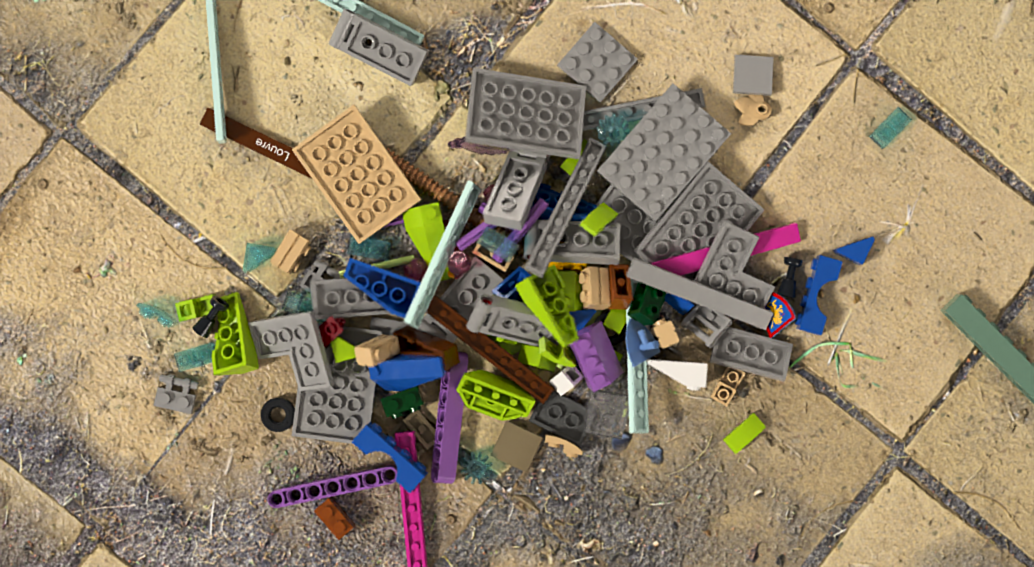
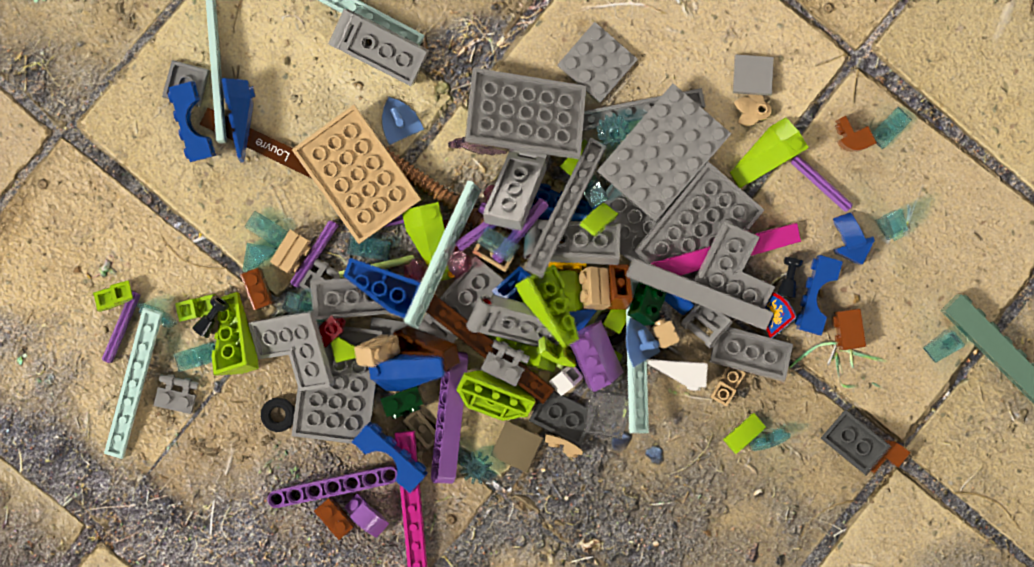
(113, 296): none -> lime slope
(120, 328): none -> medium lavender axle
(133, 382): none -> light aqua tile
(182, 73): none -> light grey tile
(184, 99): none -> blue arch
(239, 99): none -> blue wedge
(257, 289): none -> dark orange brick
(266, 229): none -> clear light blue slope
(314, 253): none -> medium lavender axle
(366, 516): none -> medium lavender brick
(399, 121): none -> medium blue shield
(502, 368): none -> light grey plate
(595, 193): none -> clear light blue slope
(772, 149): none -> lime wedge
(775, 438): none -> clear light blue slope
(821, 183): none -> medium lavender axle
(849, 329): none -> dark orange brick
(850, 231): none -> blue slope
(853, 141): none -> dark orange brick
(855, 442): none -> dark grey tile
(893, 224): none -> clear light blue slope
(895, 455): none -> dark orange brick
(943, 345): none -> clear light blue slope

